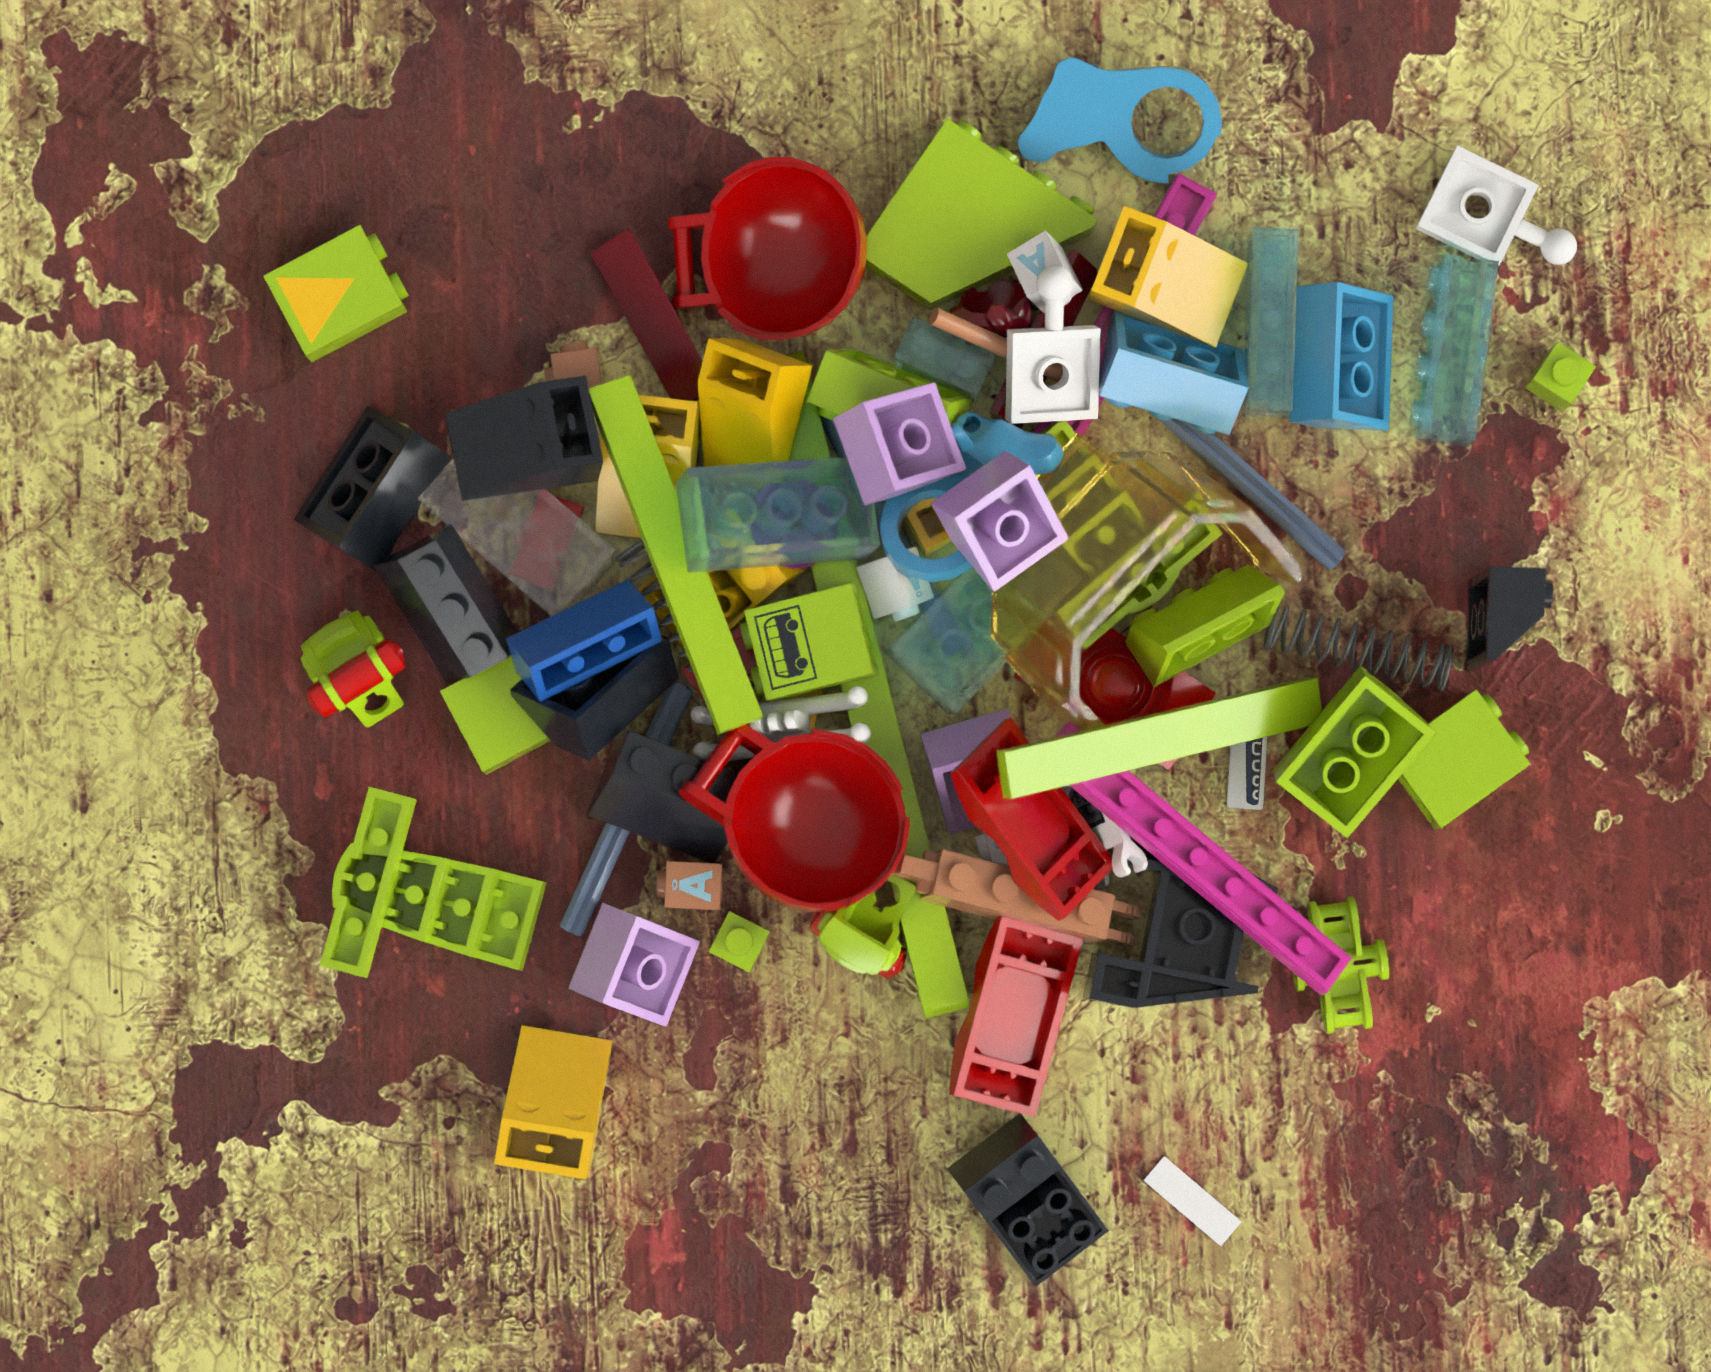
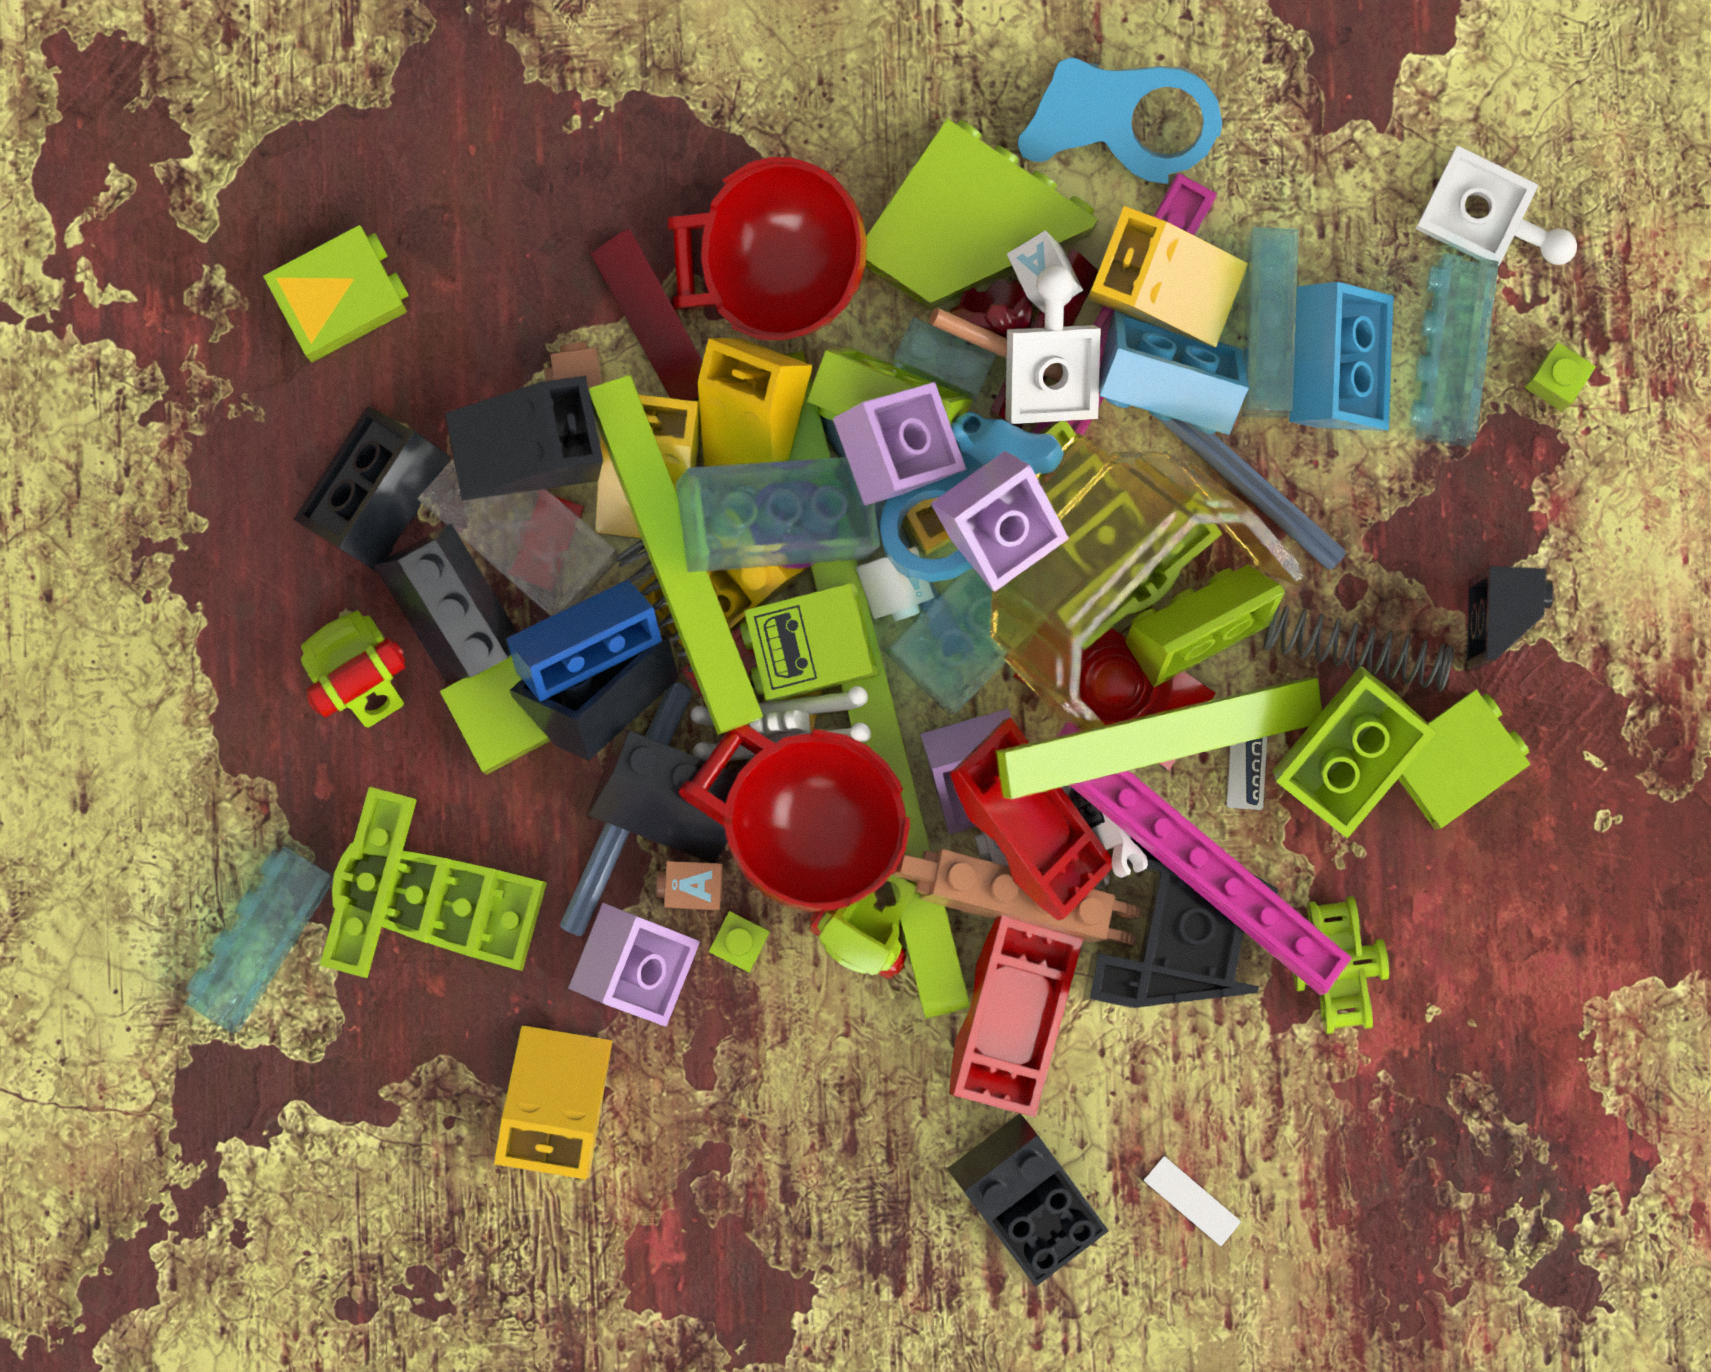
(259, 939): none -> clear light blue brick

